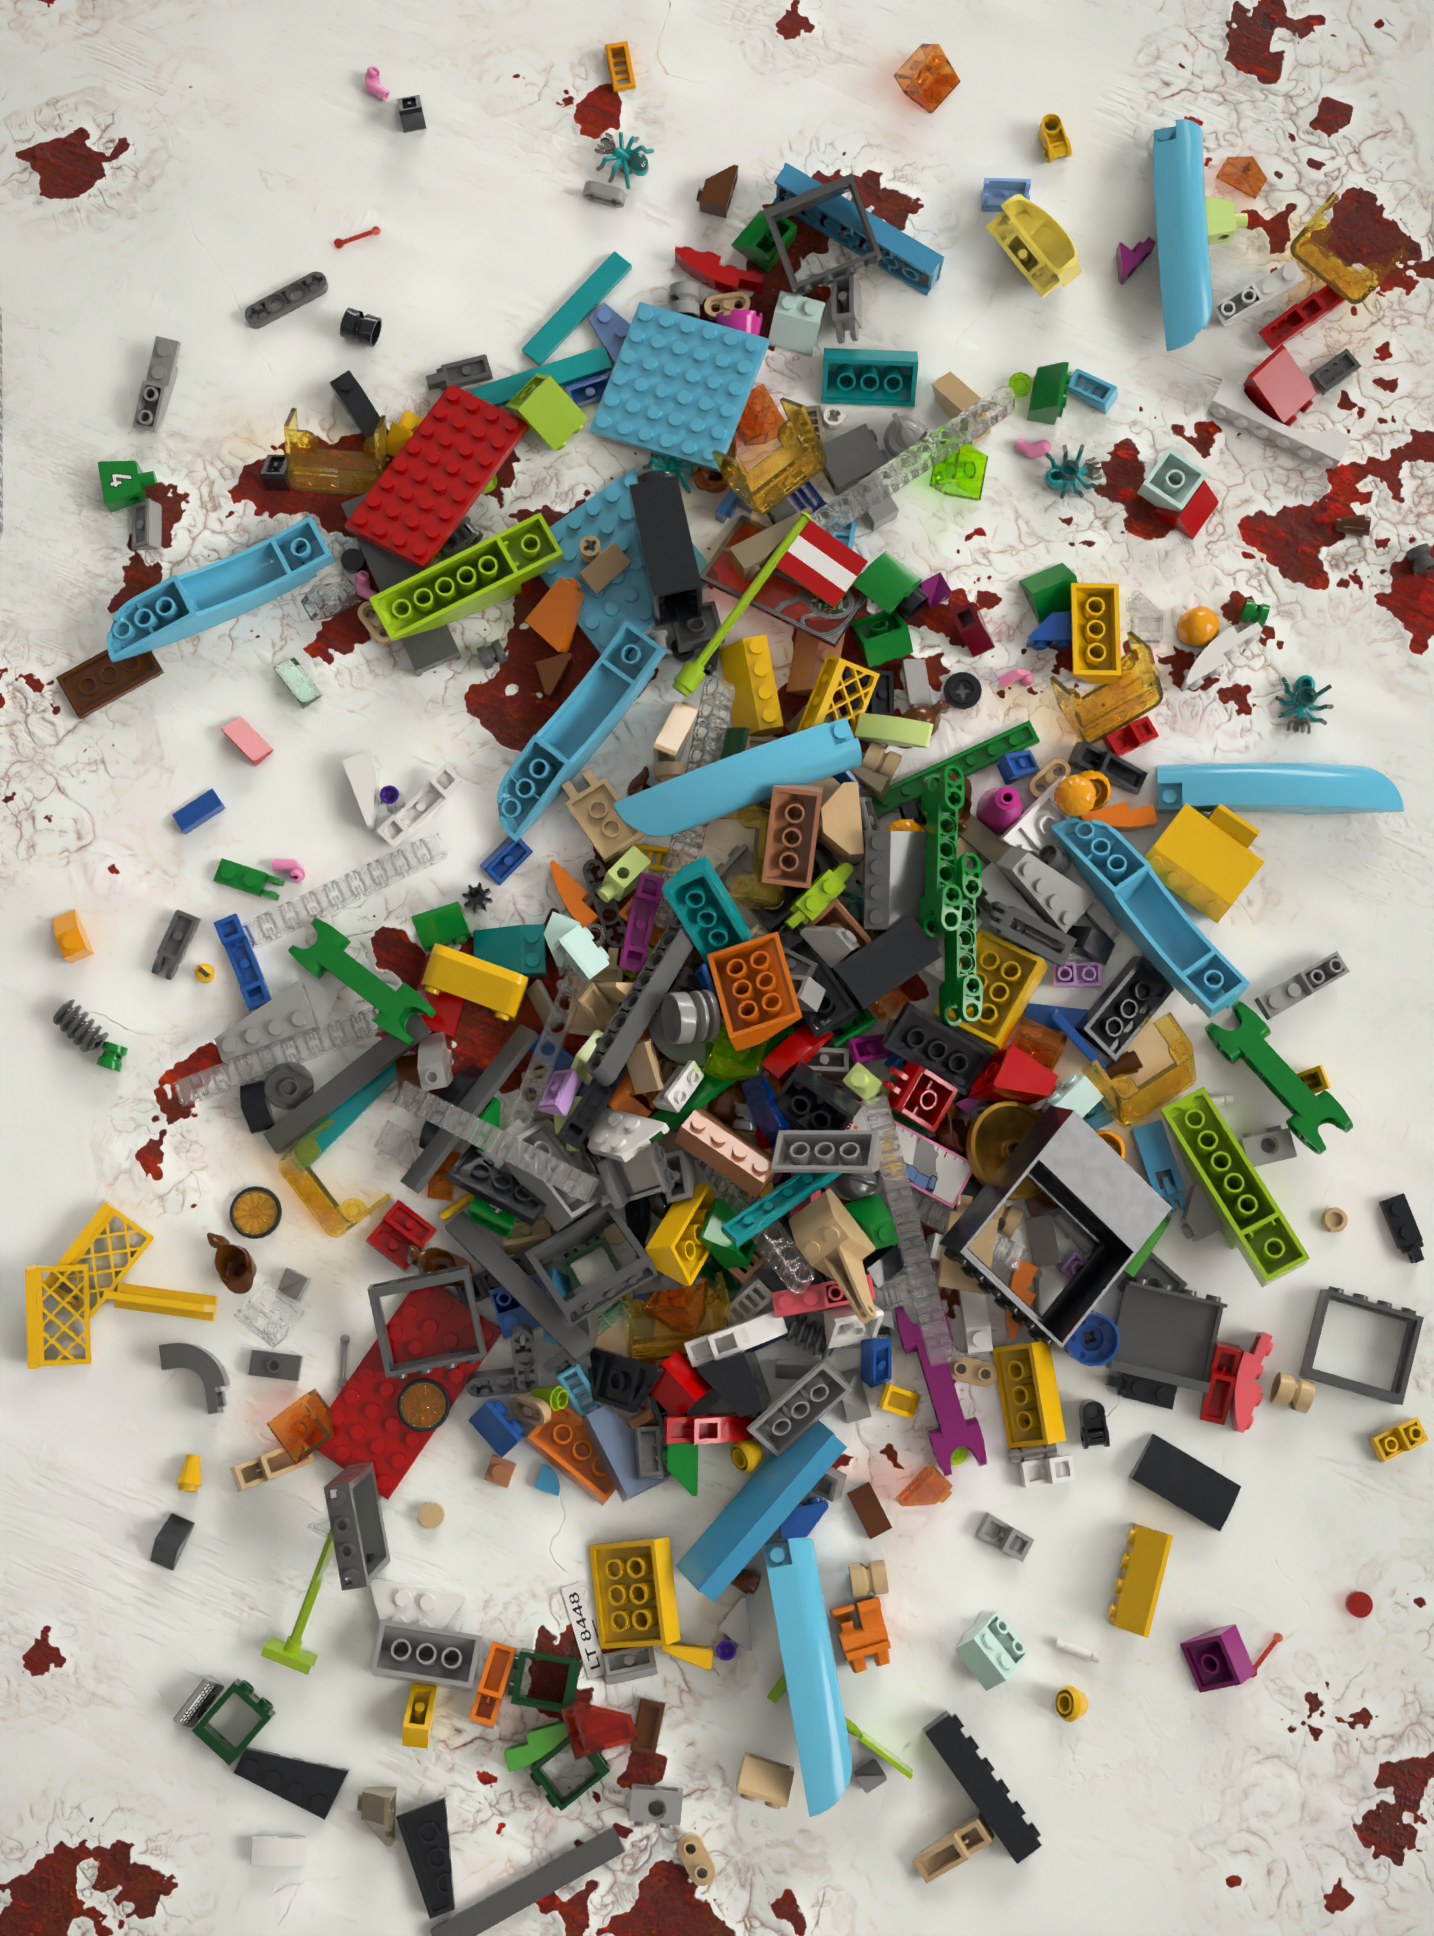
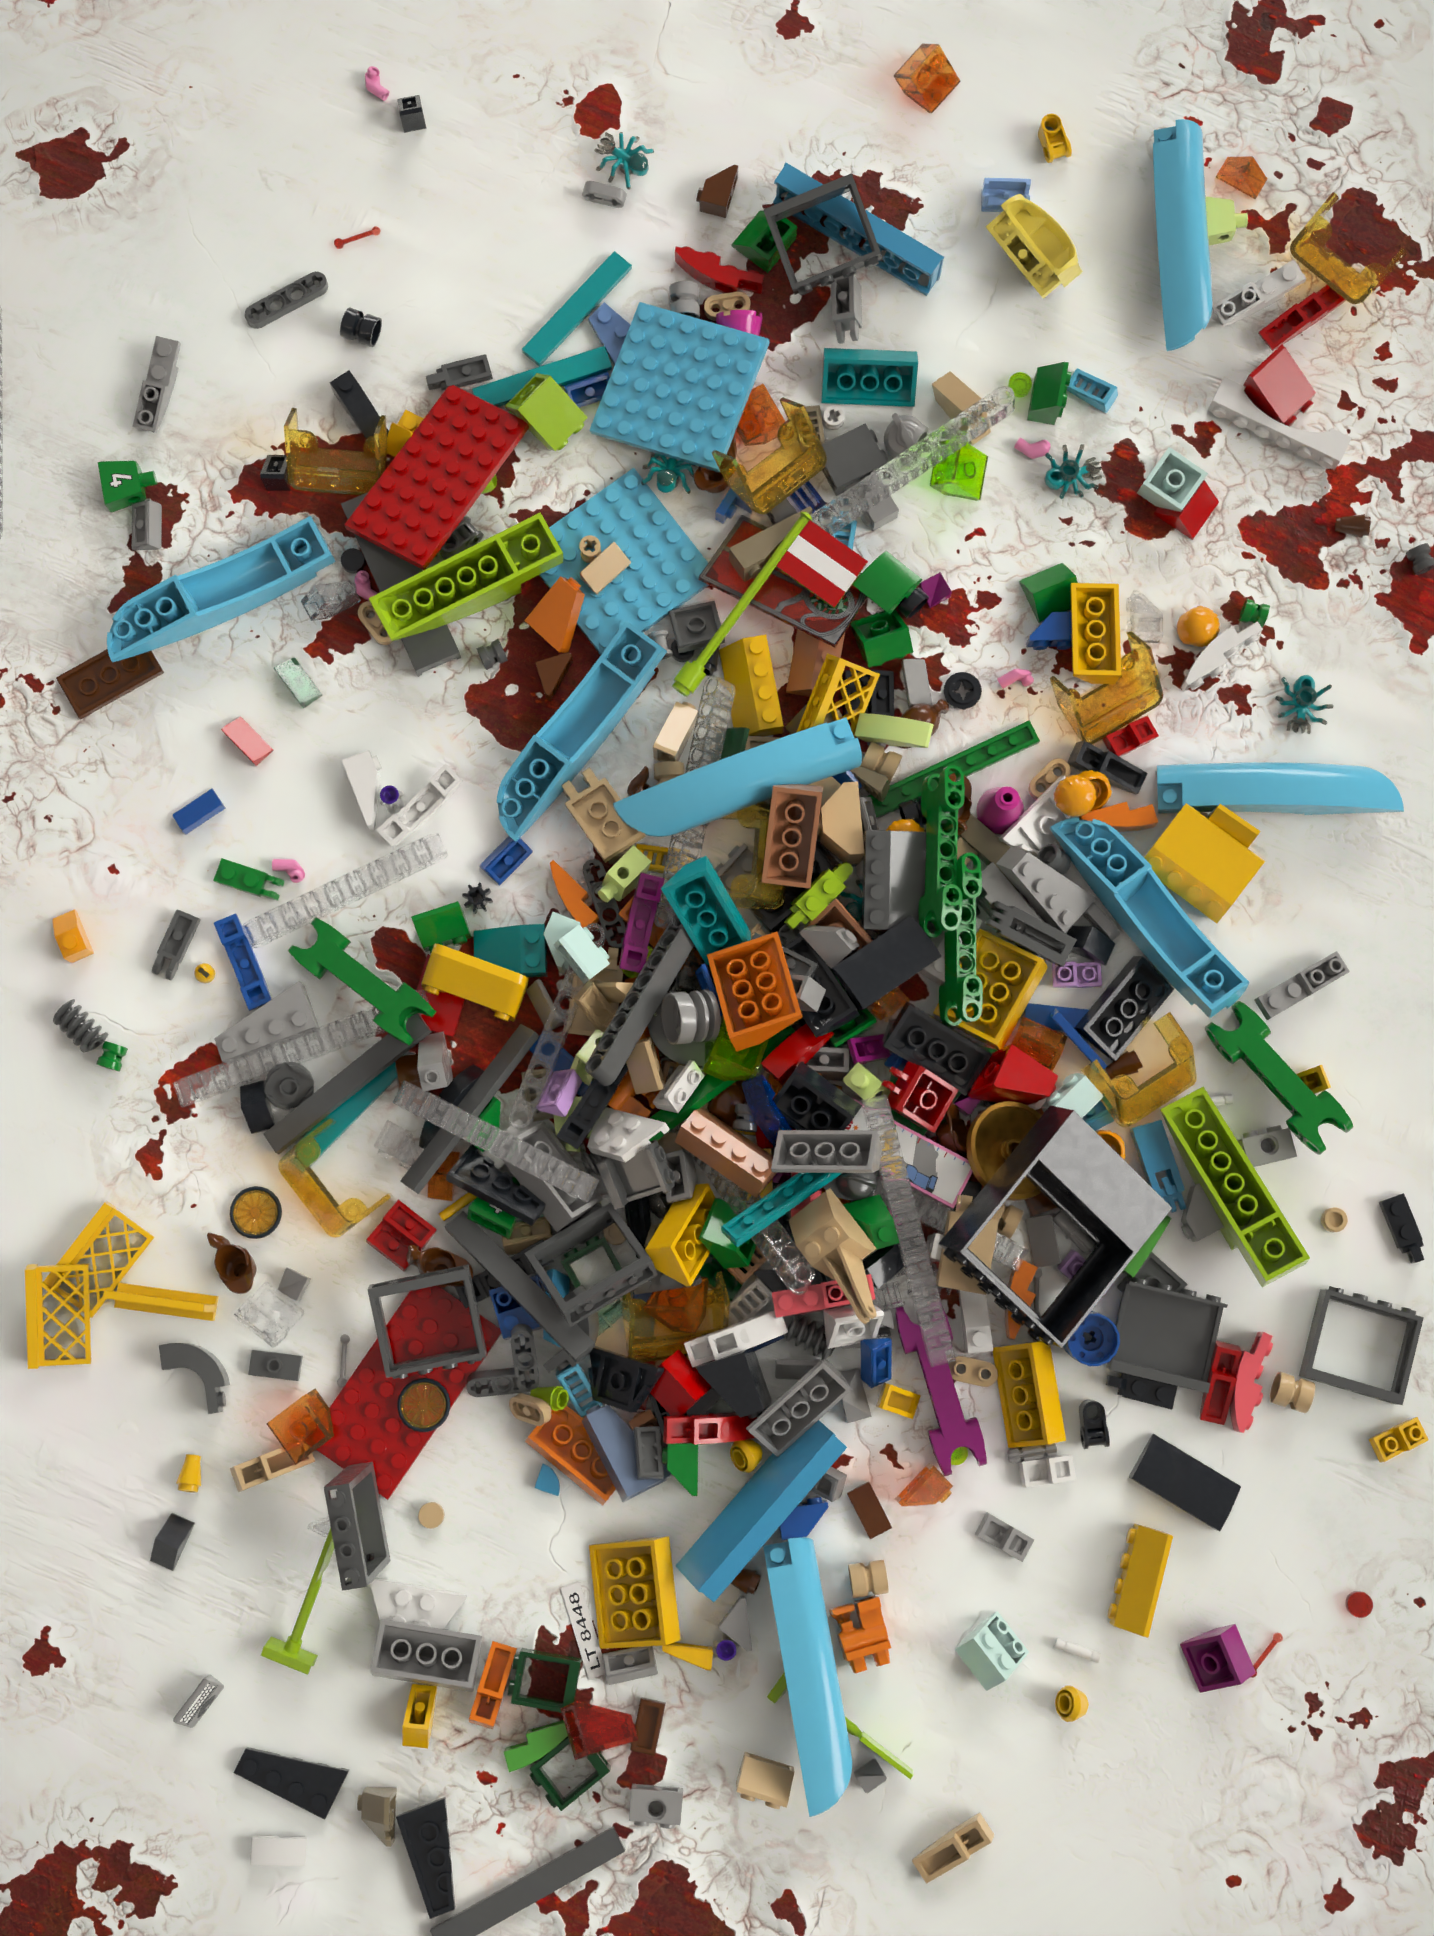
(219, 1743): dark green window -> none
(497, 1427): blue slope -> none
(500, 1471): nougat plate -> none
(618, 48): light orange slope -> none
(665, 548): black brick -> none
(695, 1860): tan plate -> none
(796, 323): light aqua slope -> none
(973, 629): dark red slope -> none
(982, 1787): black brick -> none
(1017, 766): blue slope -> none
(1130, 260): magenta slope -> none
(1334, 371): dark grey plate -> none

